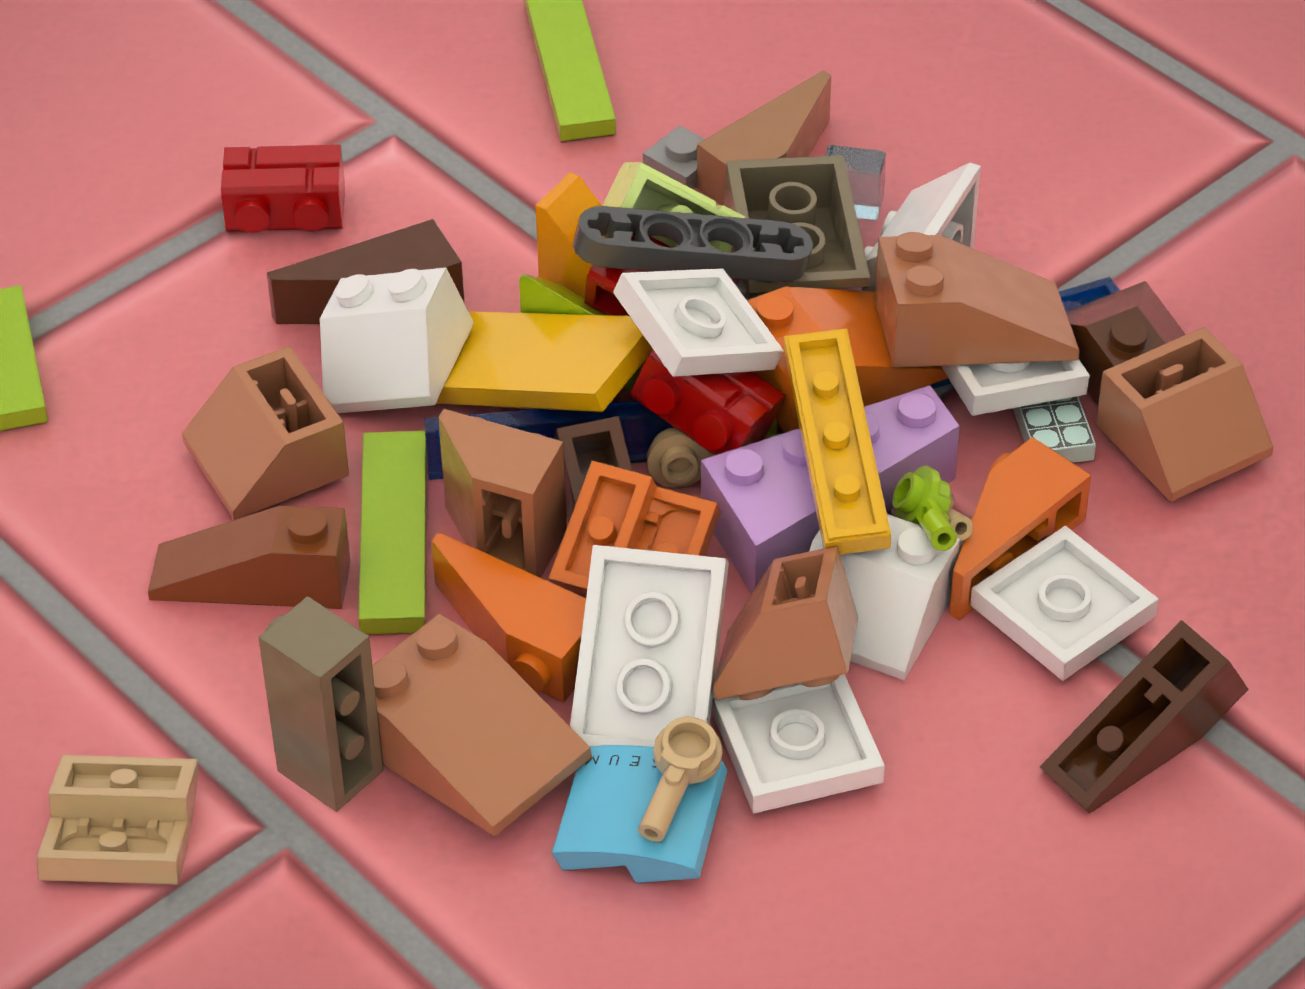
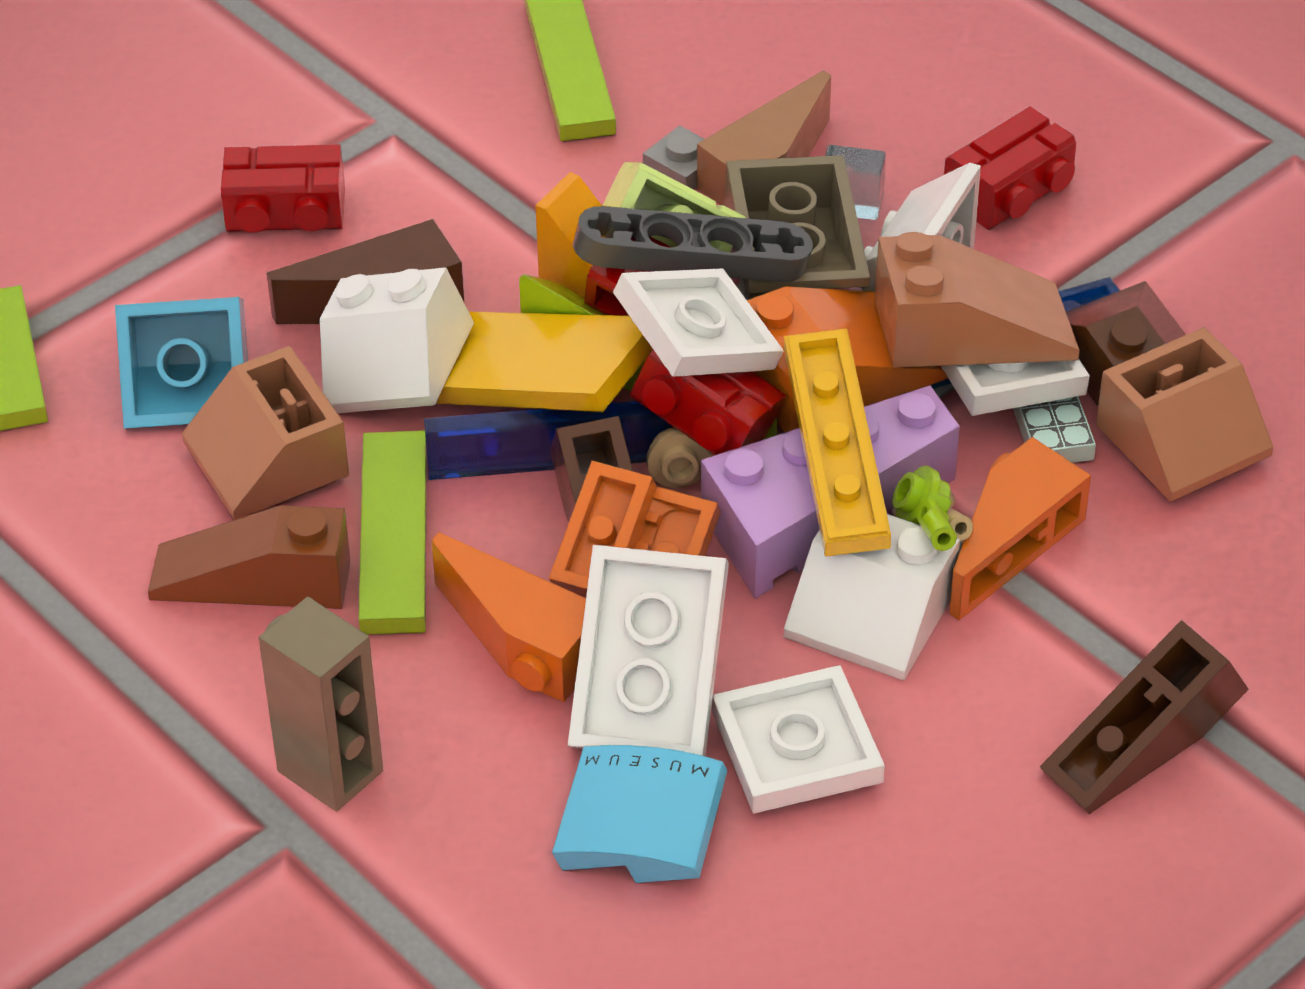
(118, 819): tan slope -> none
(176, 356): none -> medium azure slope
(470, 726): nougat slope -> none
(504, 489): nougat slope -> none
(685, 754): tan plate -> none
(791, 628): nougat slope -> none
(1017, 164): none -> red brick
(1064, 602): white plate -> none

